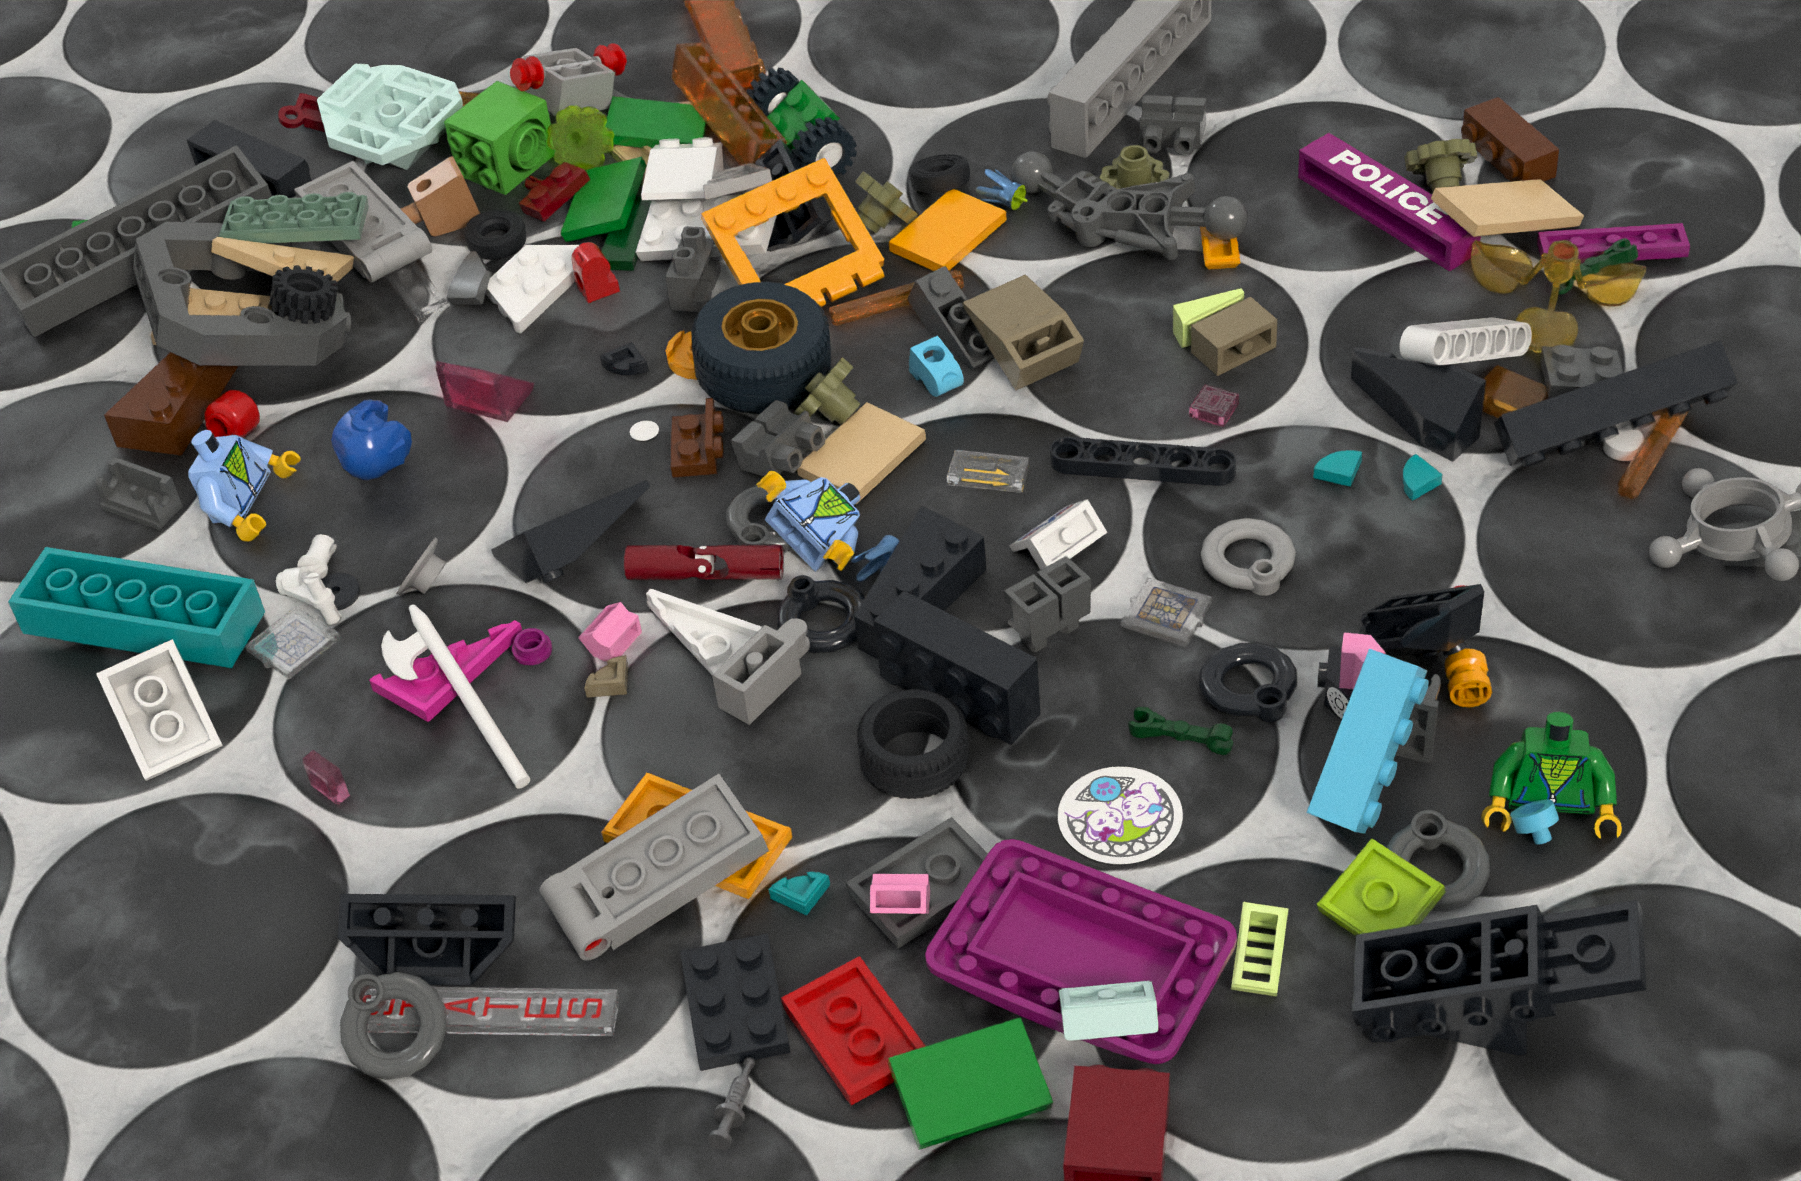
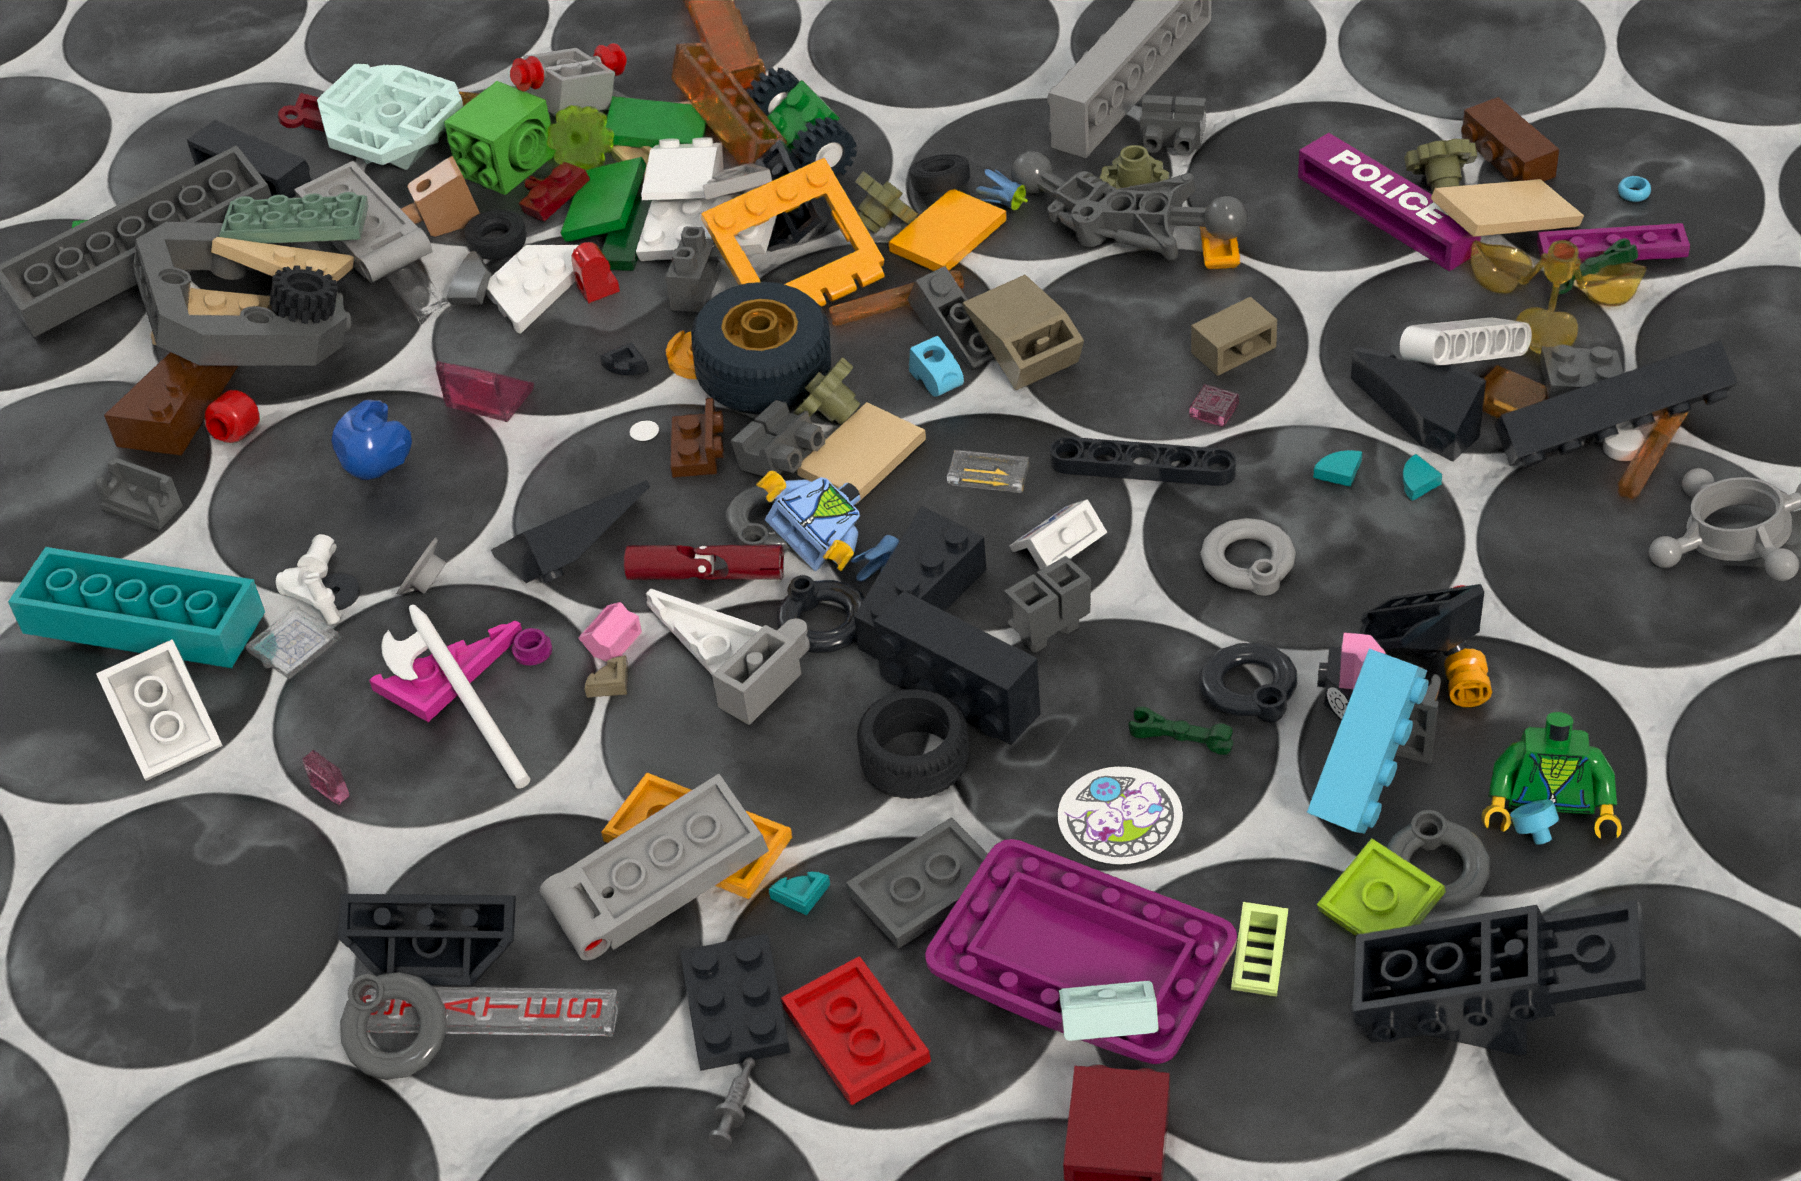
(231, 476): light blue torso -> none
(900, 893): bright pink piece -> none
(970, 1083): green tile -> none
(1166, 611): clear piece -> none
(1193, 311): yellowish green slope -> none
(1634, 195): none -> medium azure piece

